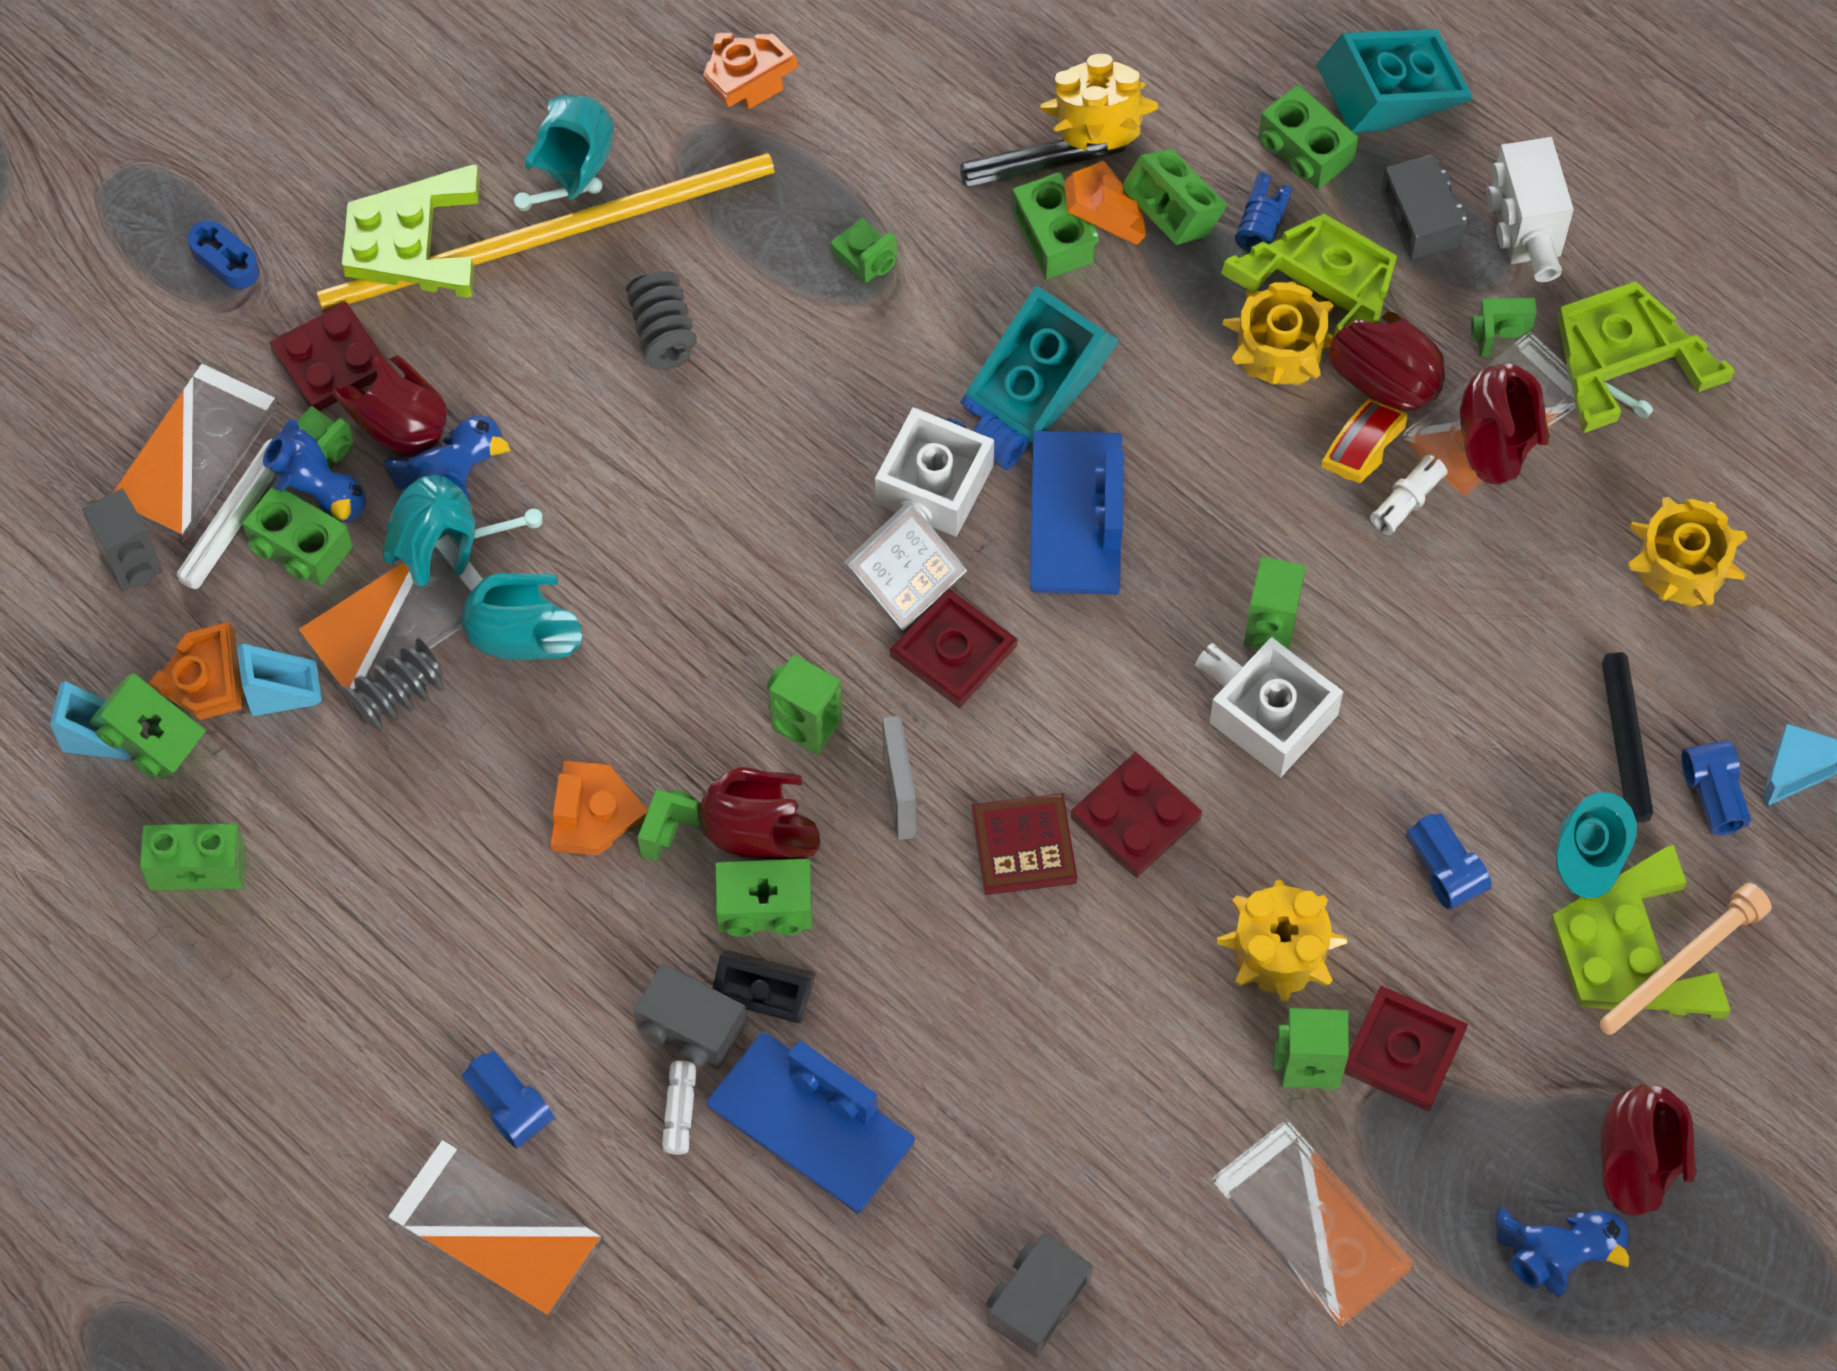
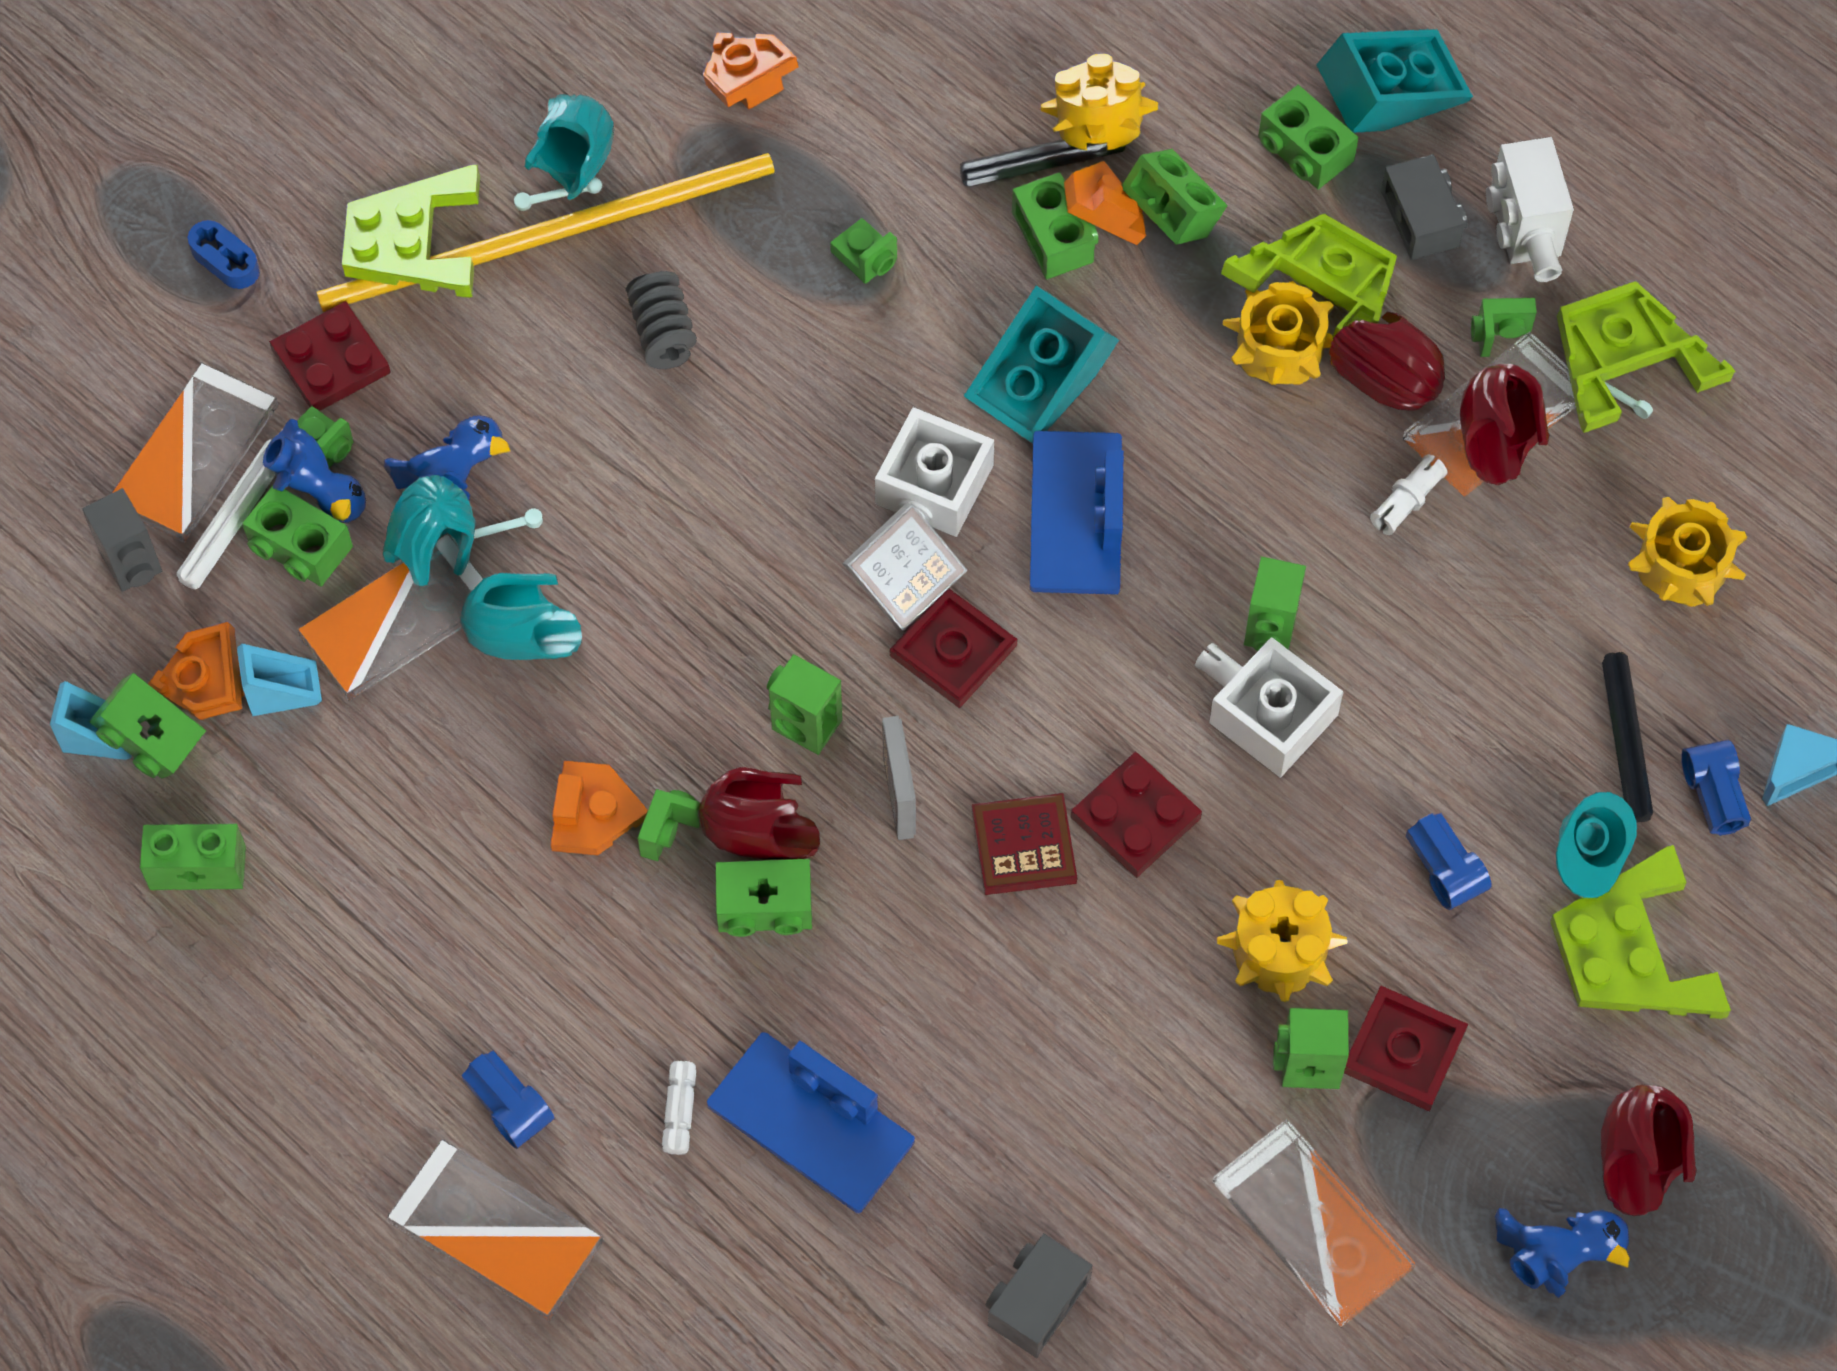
(395, 685): dark grey piece -> none
(397, 411): dark red hair -> none
(689, 1017): dark grey brick -> none
(764, 985): black slope -> none
(1008, 443): blue hinge -> none
(1261, 214): blue hinge -> none
(1363, 439): slope -> none
(1746, 906): light nougat piece -> none

